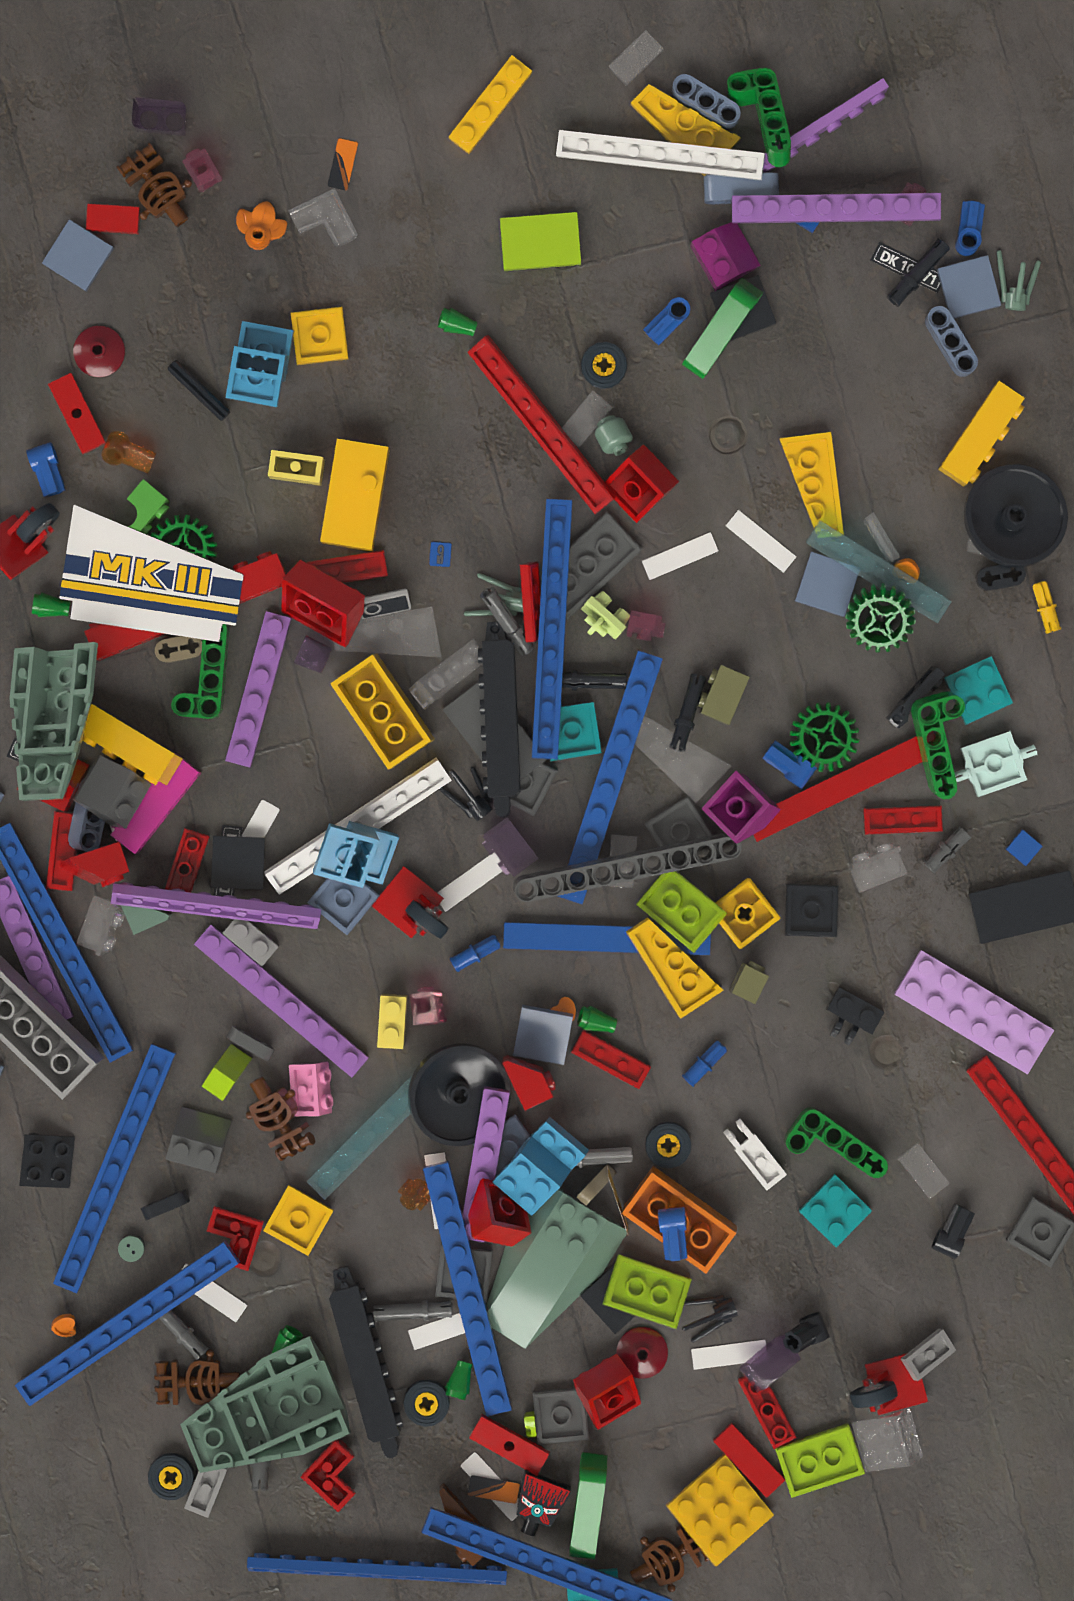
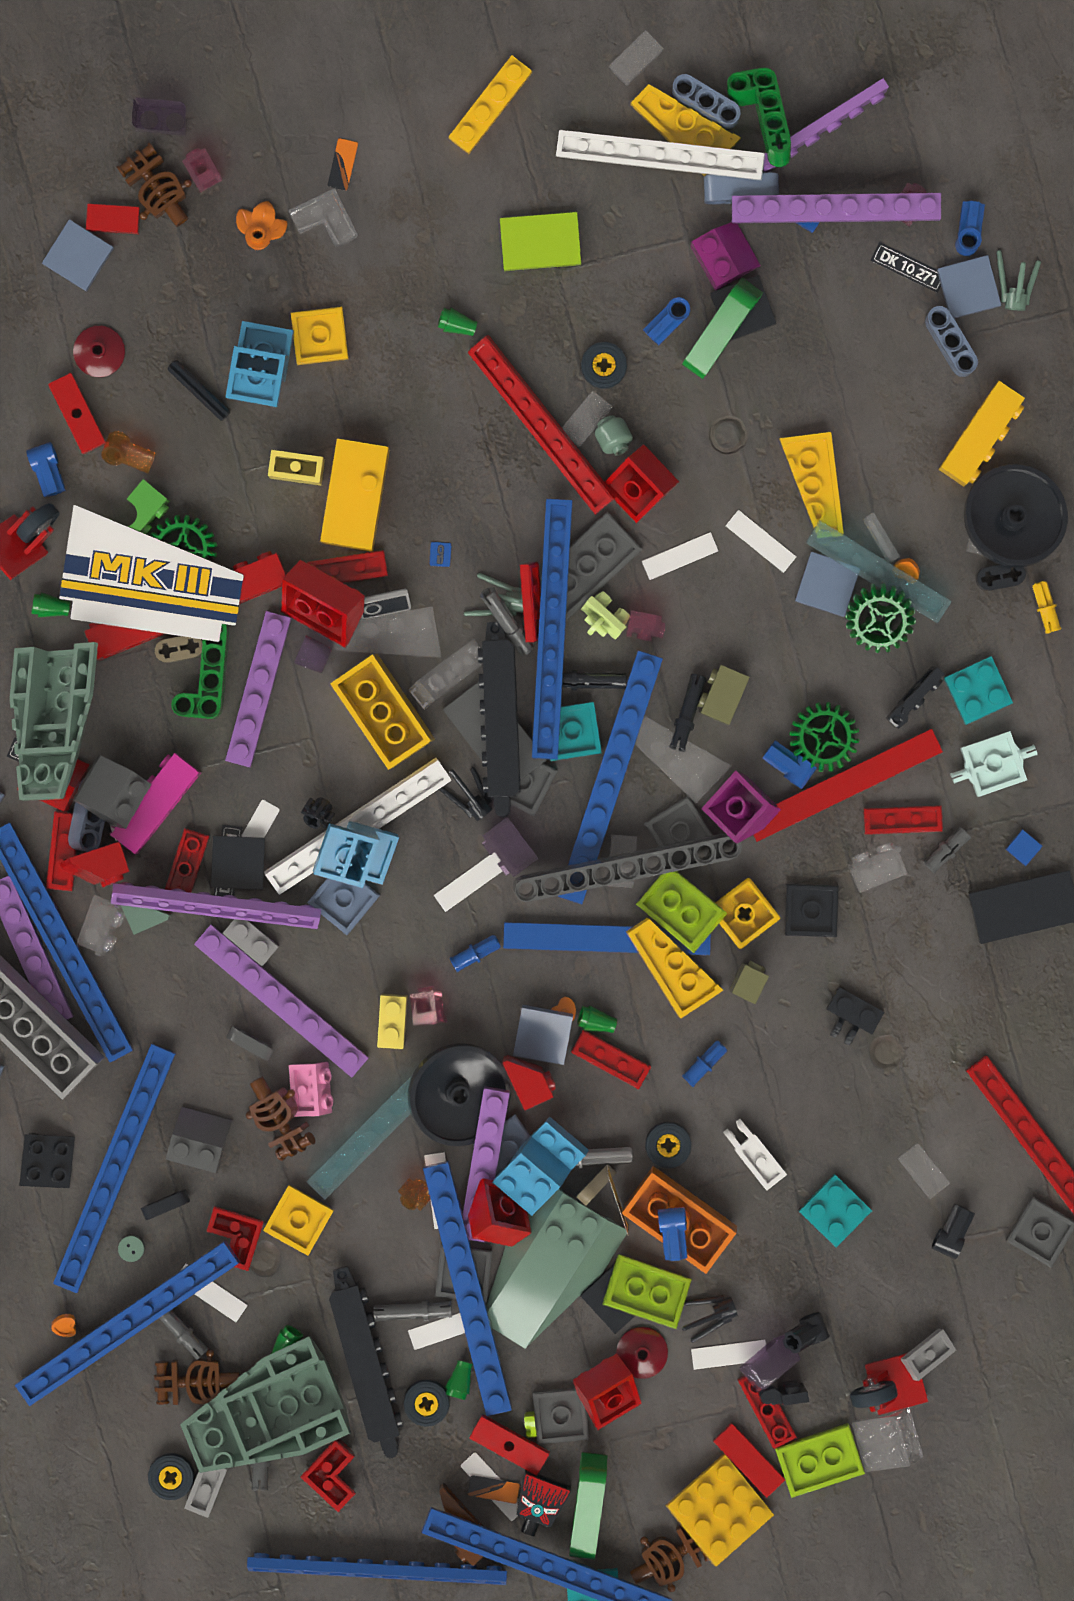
(130, 745): yellow brick -> none
(226, 1072): lime slope -> none
(317, 813): none -> black gear
(411, 905): red plate -> none
(788, 1394): none -> black hinge
(840, 1145): green beam -> none
(911, 280): black pin -> none
(939, 745): green beam -> none
(974, 1012): lavender plate -> none

